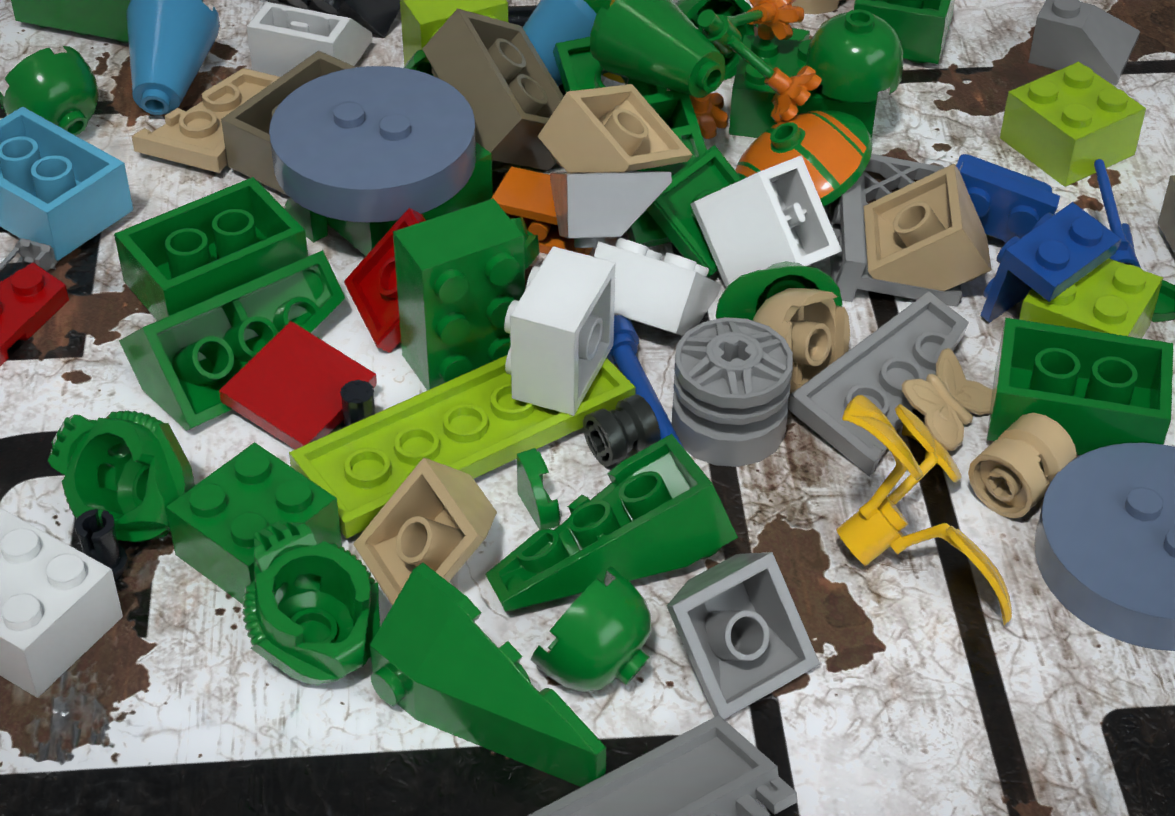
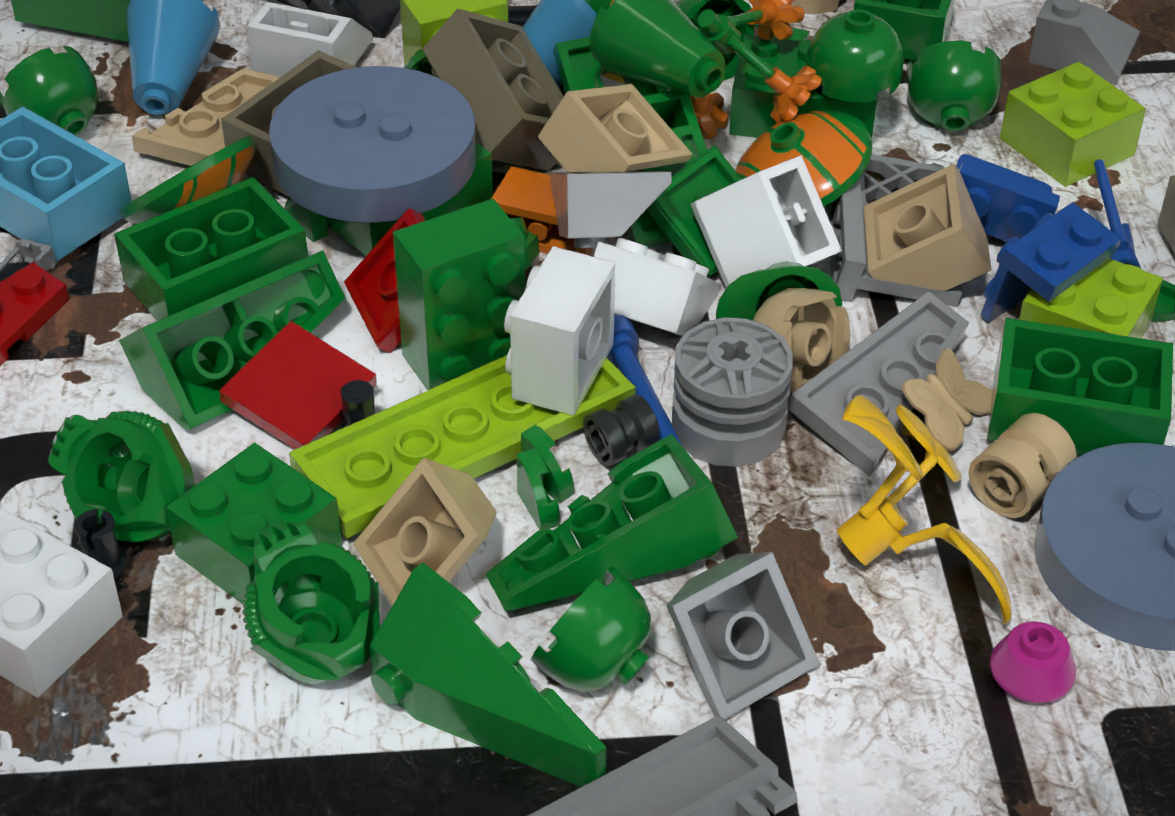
(199, 180): none -> green dish
(556, 483): none -> green tile
(954, 84): none -> green cylinder
(1034, 663): none -> dark pink cone

